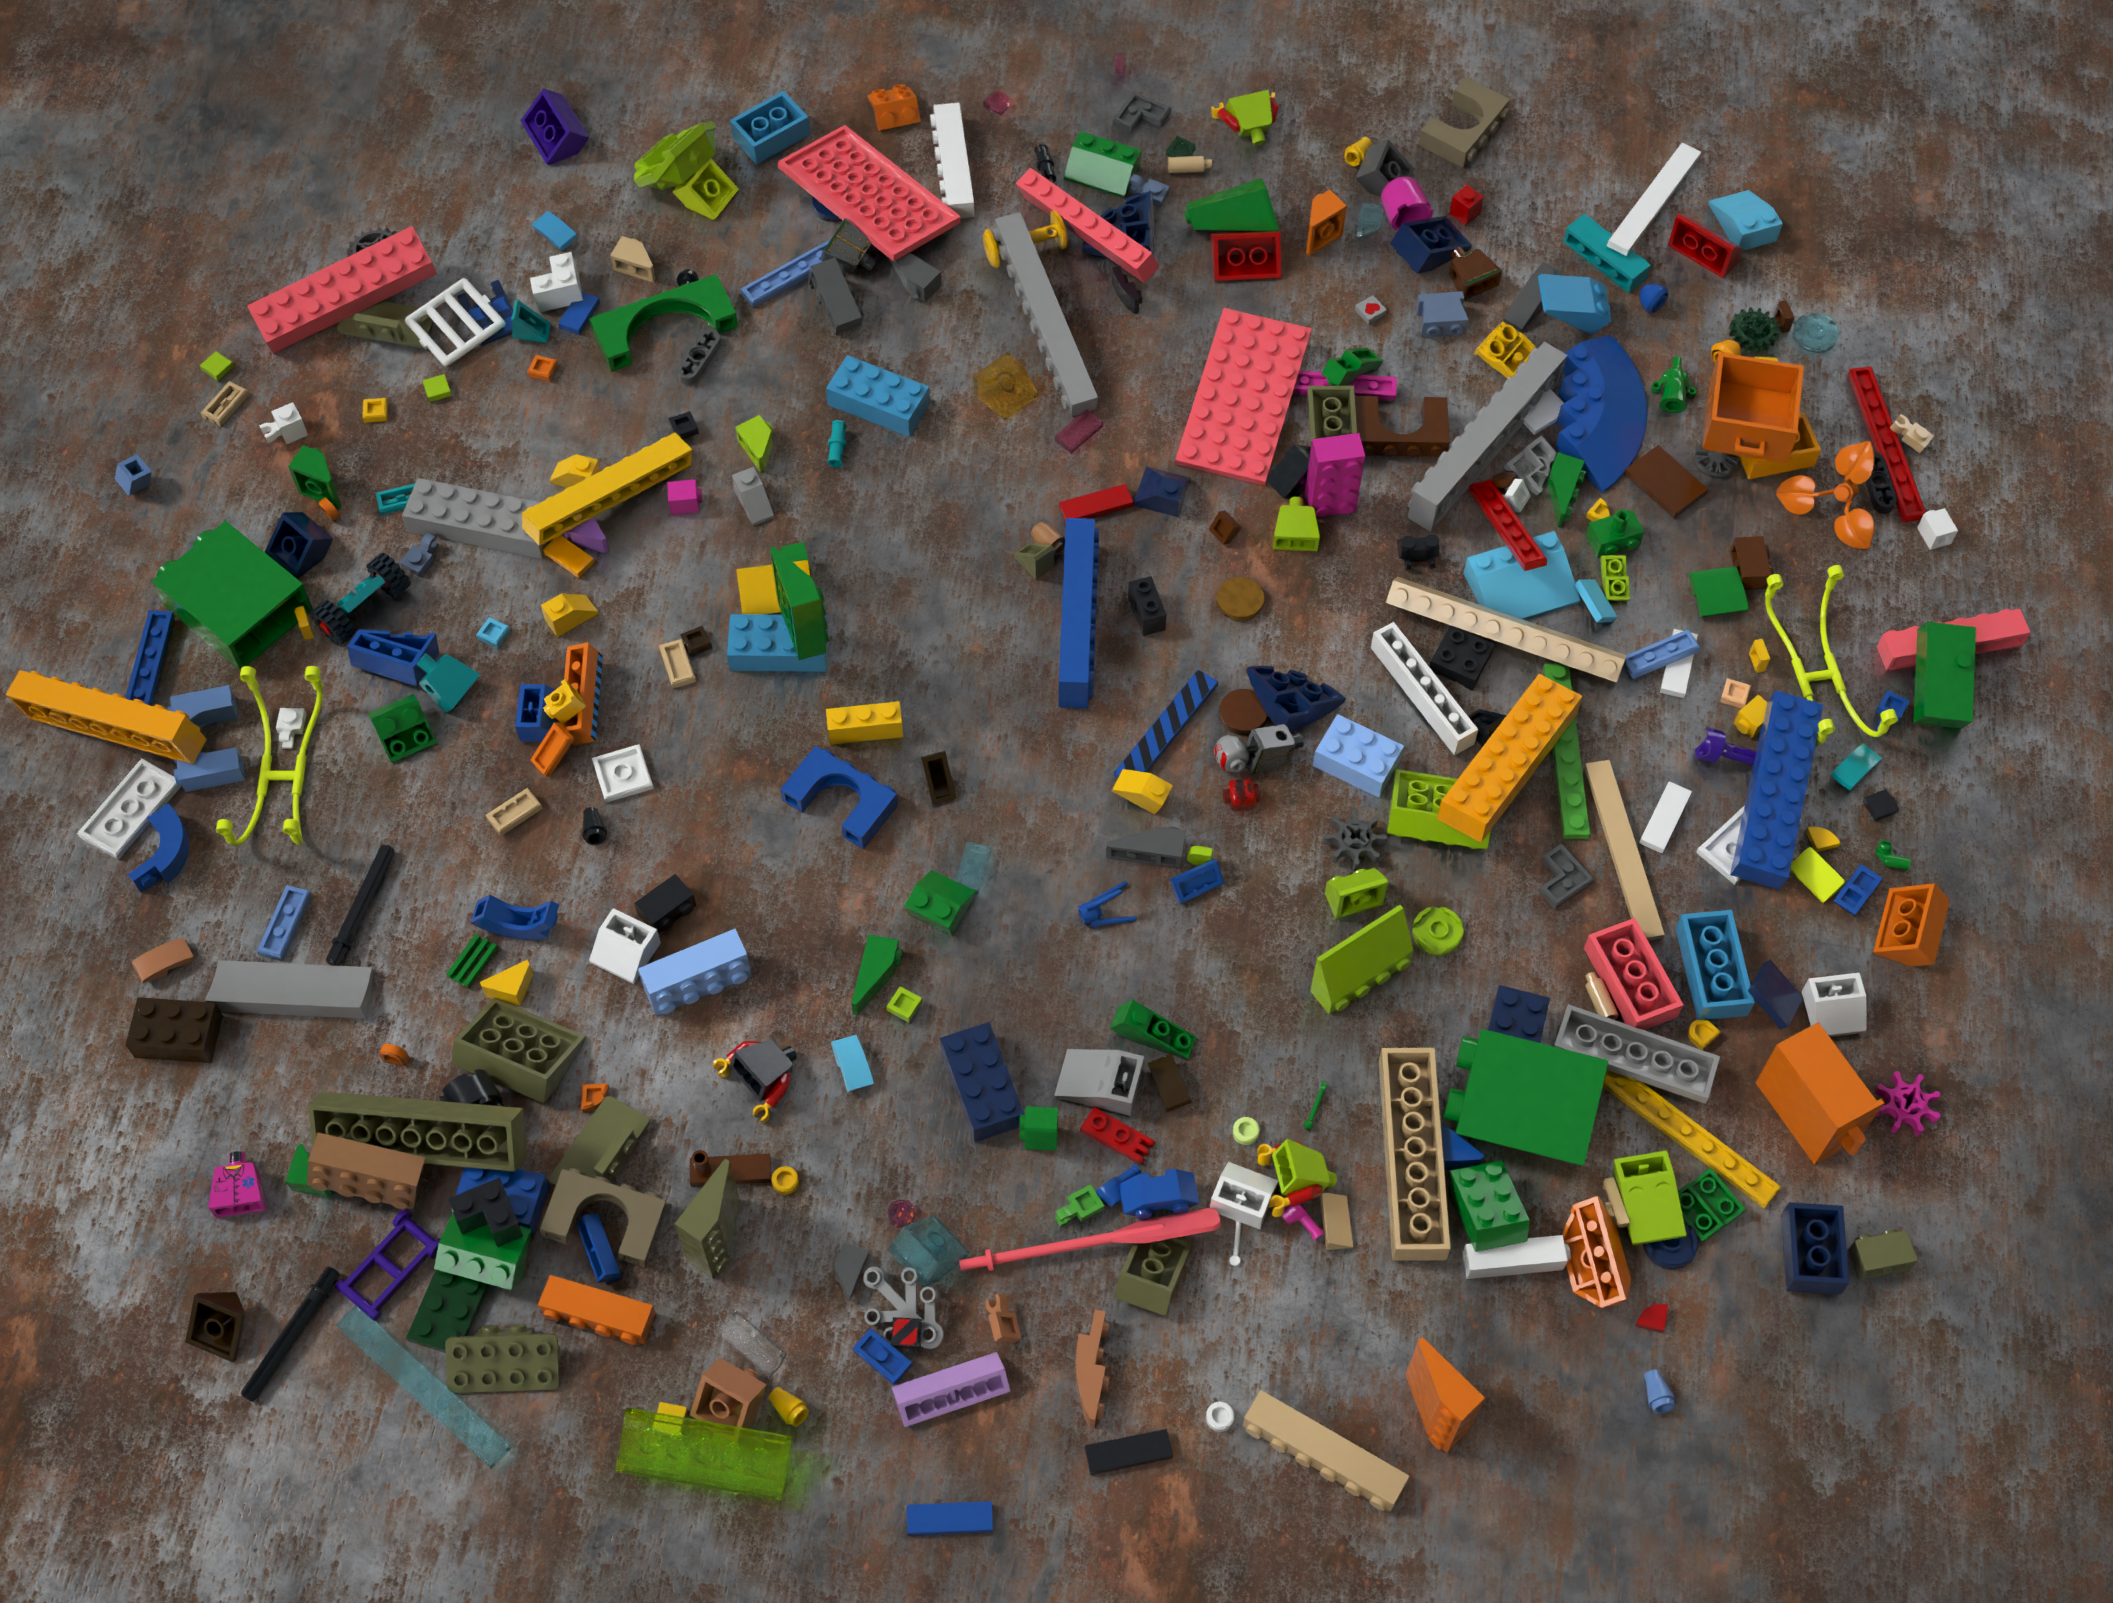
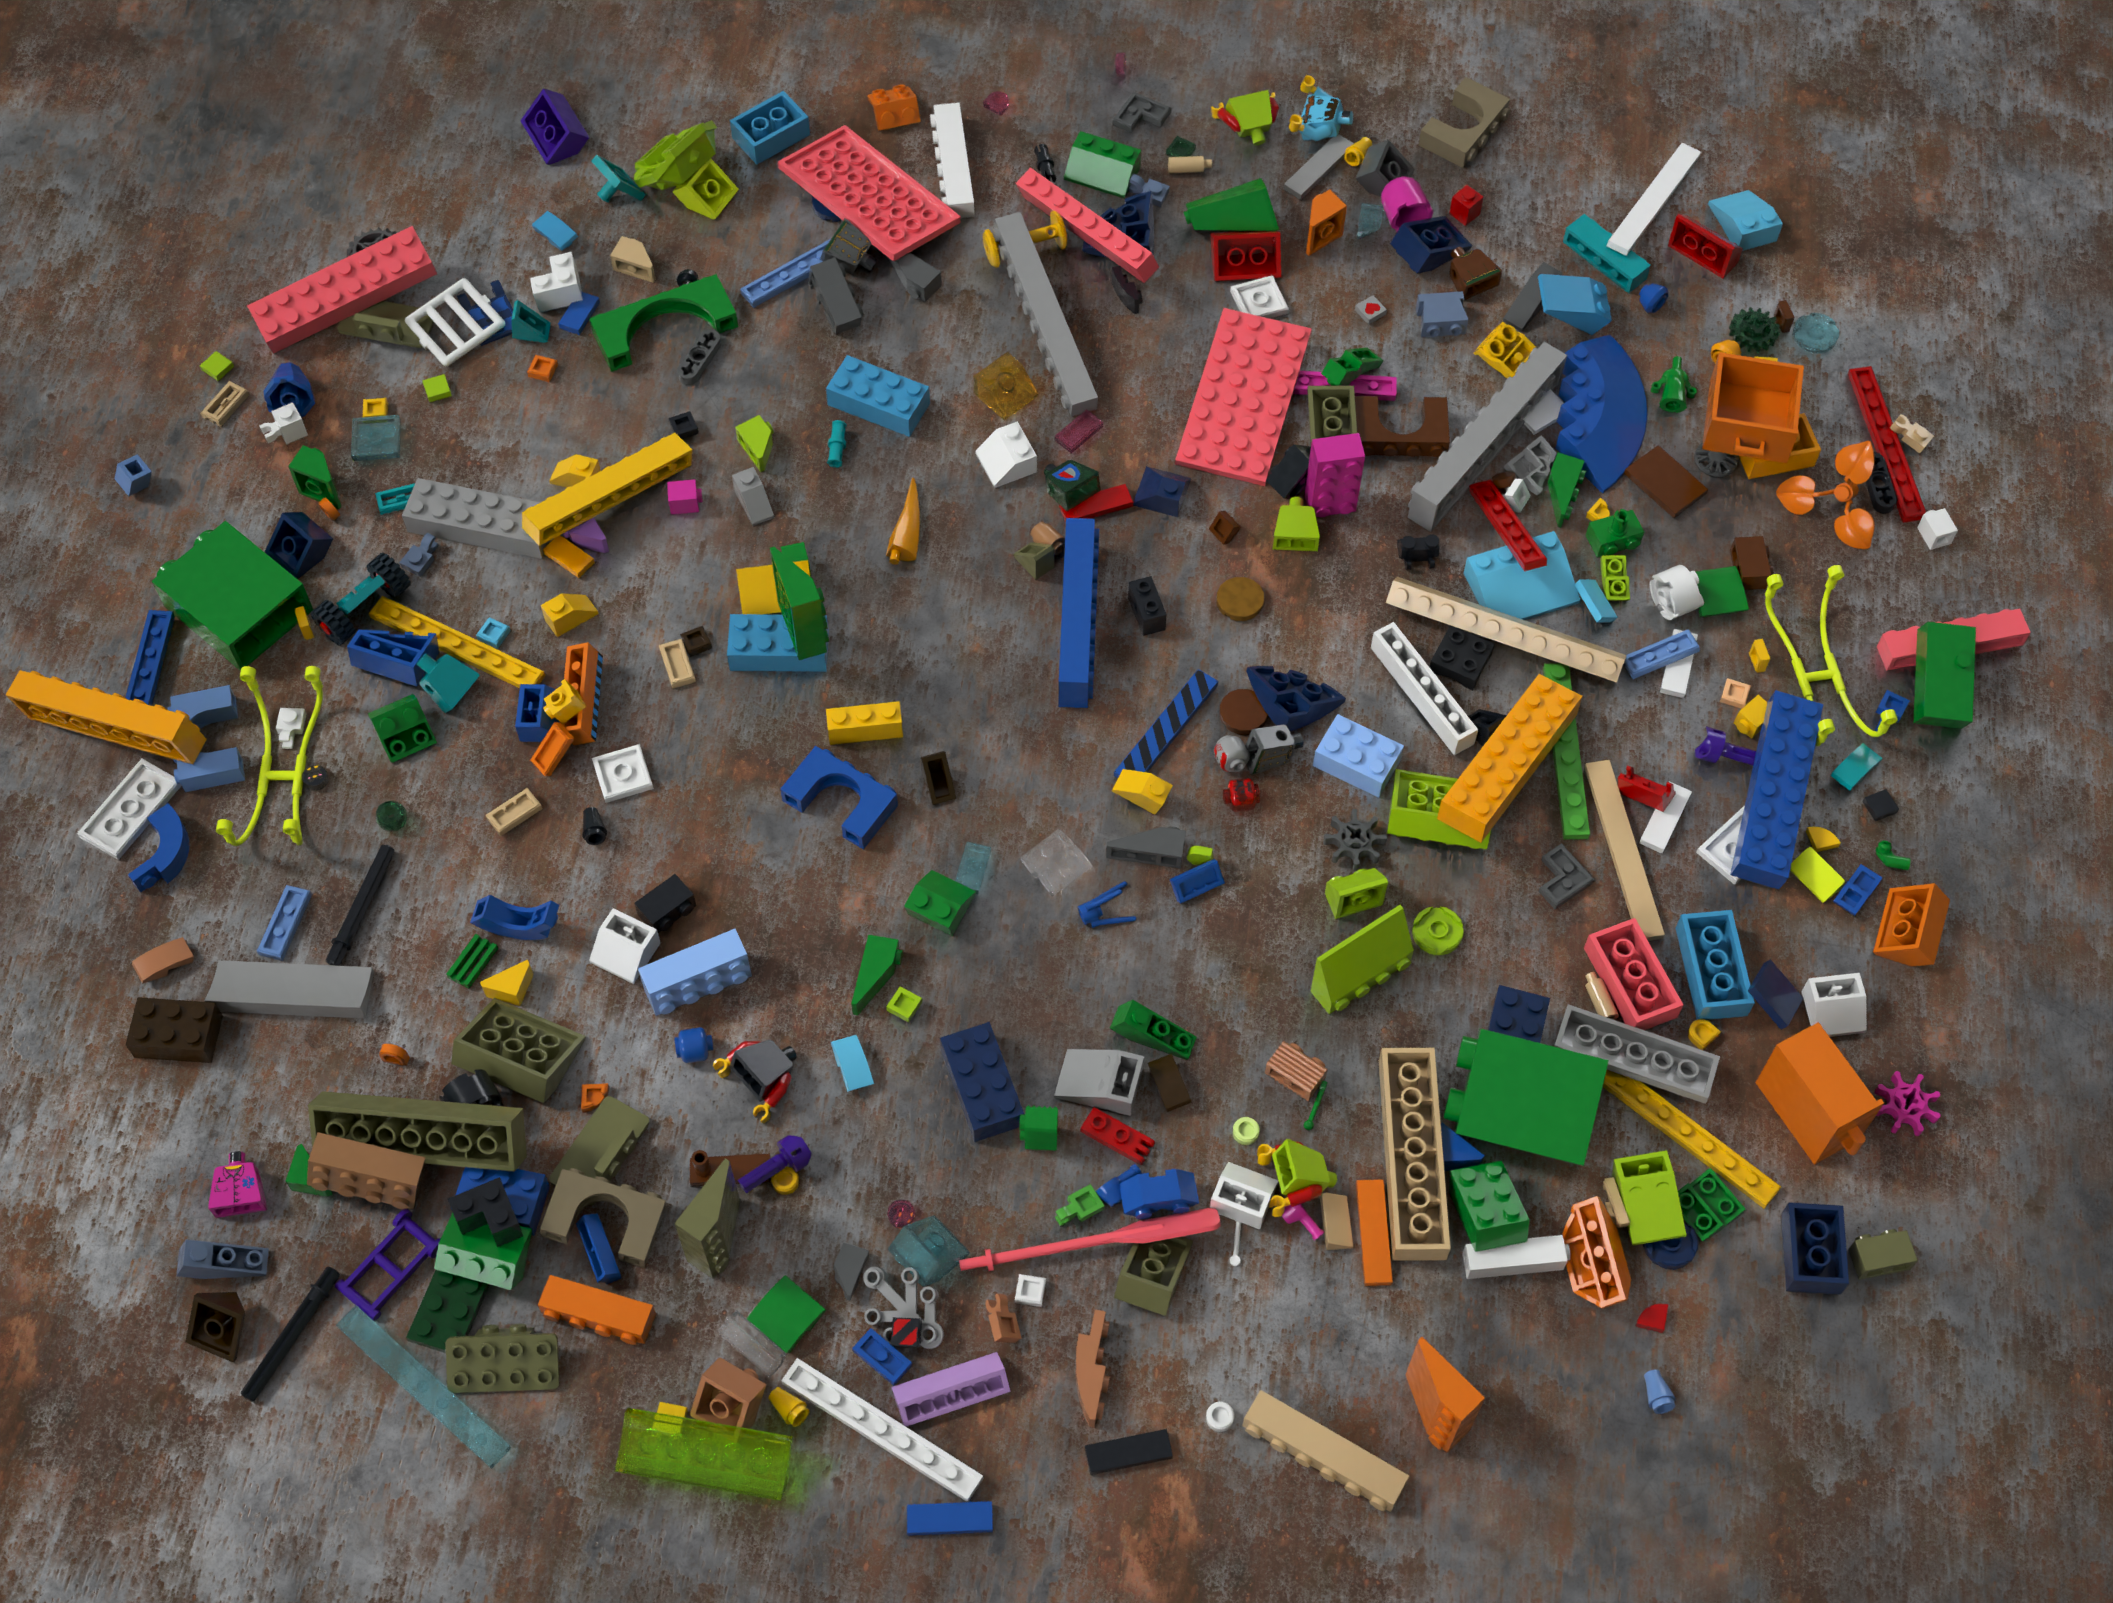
(220, 1260): none -> sand blue slope
(289, 386): none -> blue cone
(315, 777): none -> clear smoke tile
(375, 437): none -> clear light blue plate
(388, 808): none -> clear green piece
(456, 643): none -> yellow tile
(617, 180): none -> teal tile
(693, 1045): none -> blue head
(778, 1162): none -> dark purple piece
(786, 1314): none -> green slope
(882, 1430): none -> white plate
(905, 536): none -> light orange piece
(1007, 455): none -> white slope
(1030, 1290): none -> white tile
(1056, 862): none -> clear slope
(1071, 483): none -> clear green torso
(1260, 298): none -> white tile
(1296, 1070): none -> nougat brick
(1317, 167): none -> light grey tile
(1321, 114): none -> medium azure torso
(1374, 1233): none -> orange tile
(1645, 790): none -> red hinge
(1676, 591): none -> white brick

